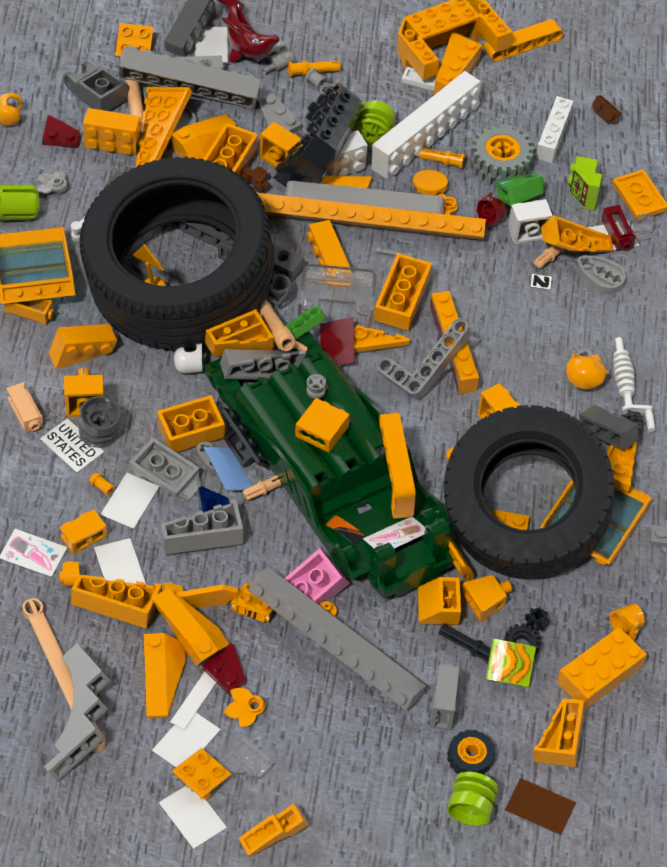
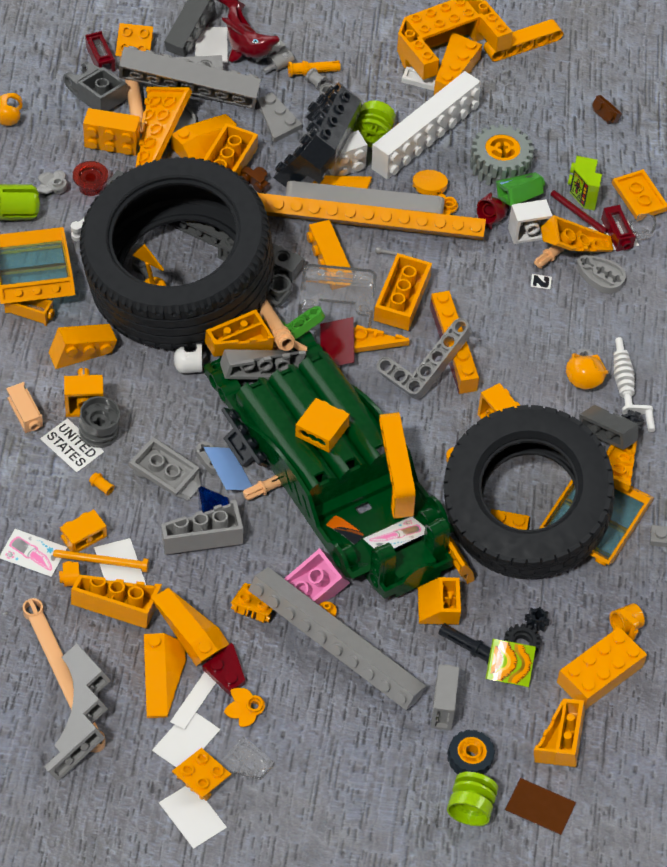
(60, 134): dark red wing -> none
(90, 177): none -> clear red piece
(99, 50): none -> dark red window
(103, 559): none -> light orange bar
(129, 500): white sticker -> none
(190, 424): light orange brick -> none
(204, 597): light orange piece -> none
(273, 830): light orange slope -> none
(277, 144): light orange brick -> none
(316, 386): light grey wheel -> none
(447, 158): light orange pin -> none
(485, 595): light orange torso -> none
(554, 129): white brick -> none
(578, 212): none -> dark red bar

